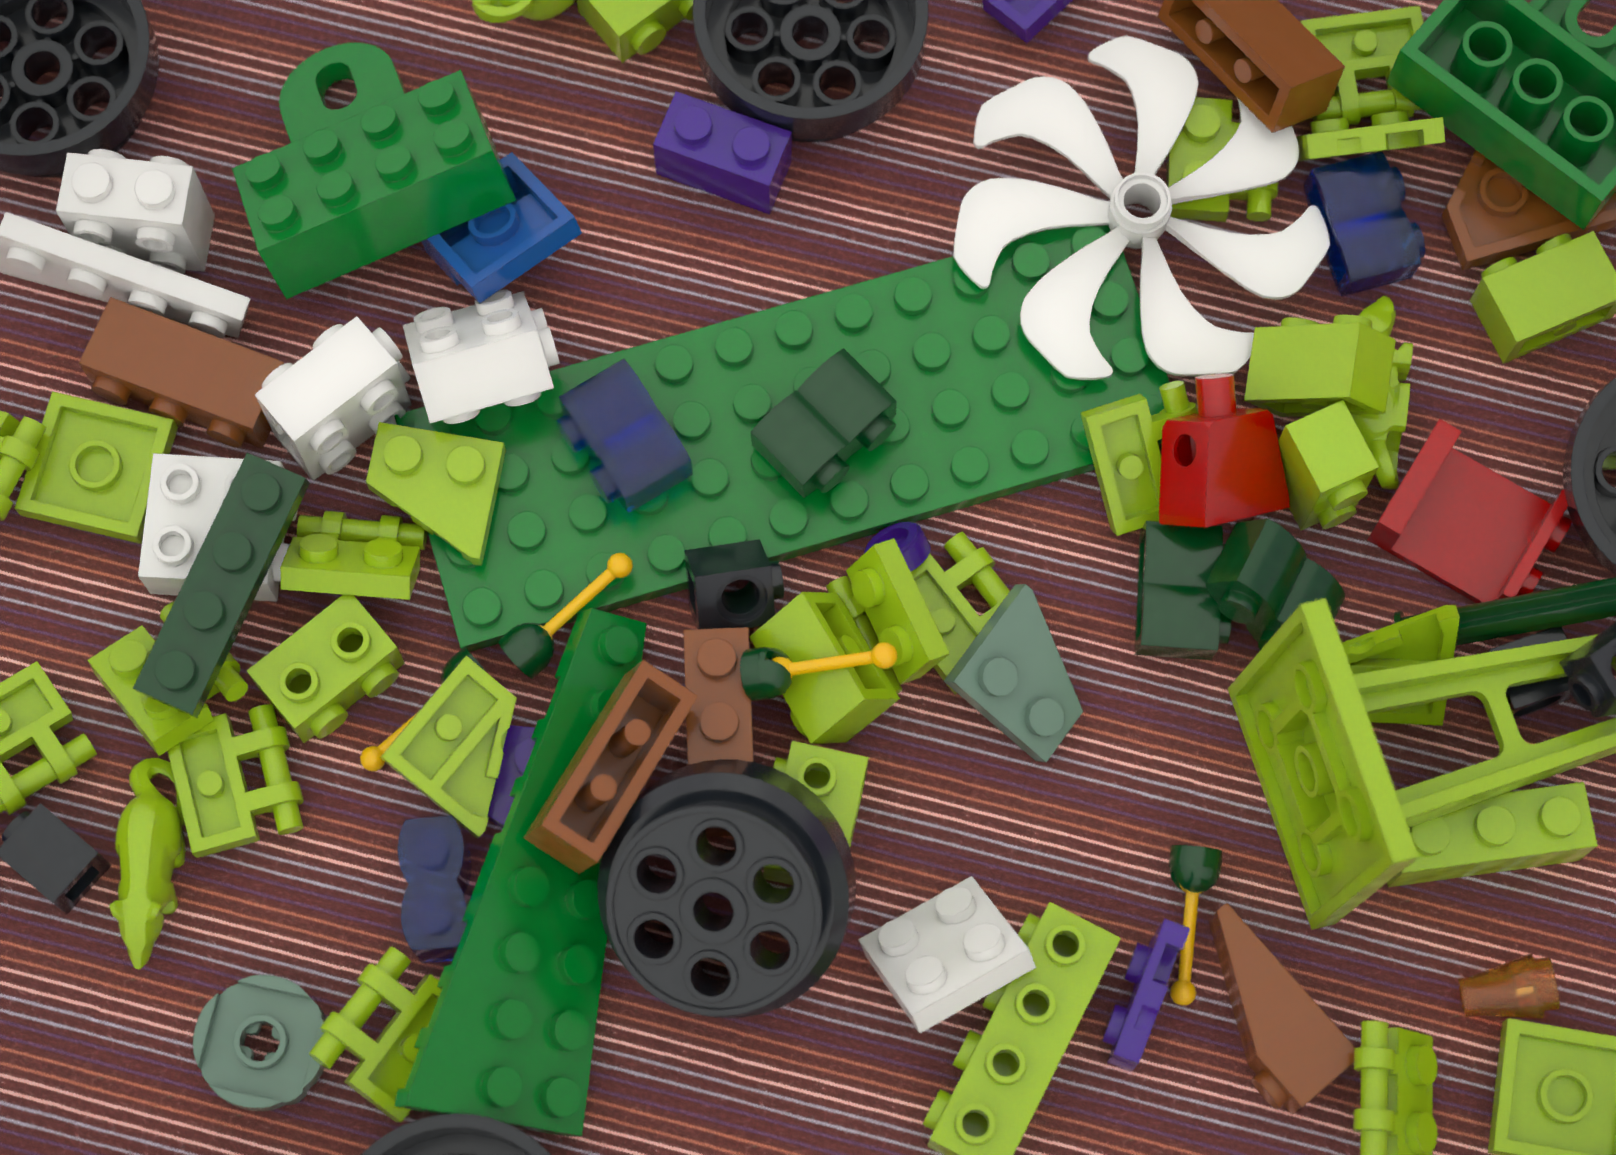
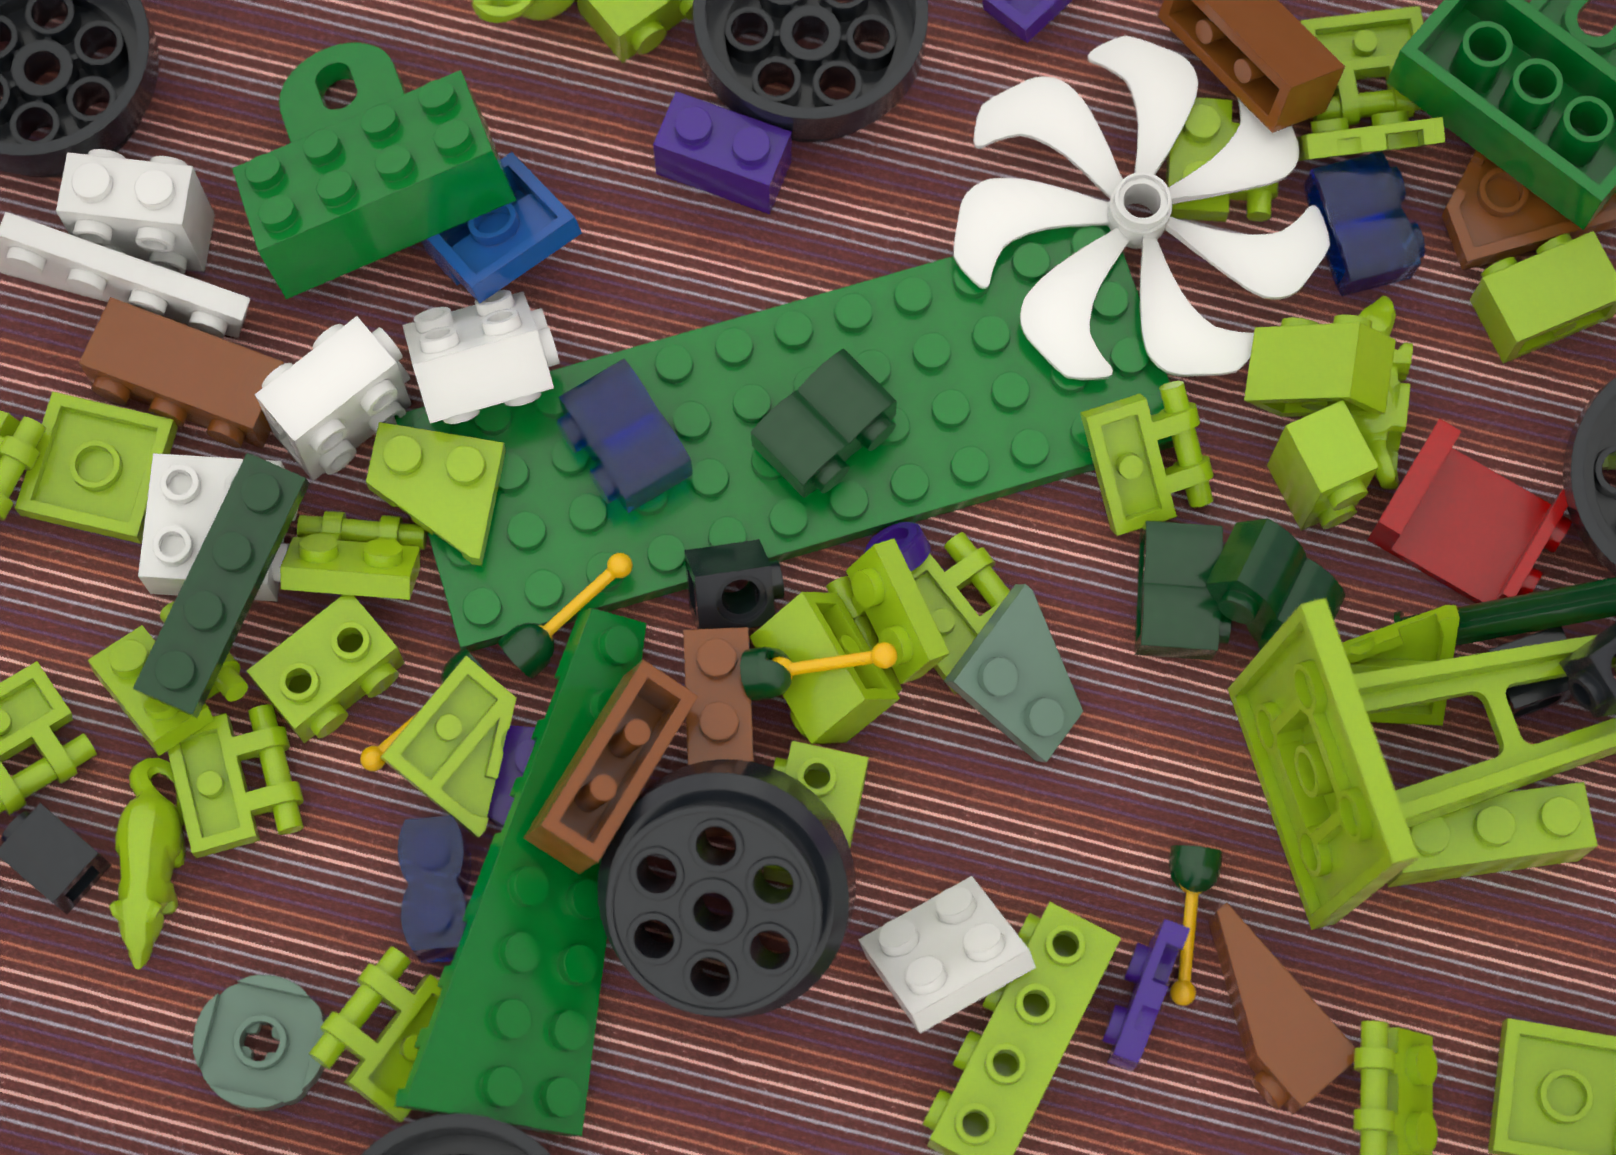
(1220, 460): red torso -> none
(1513, 989): clear orange cone -> none

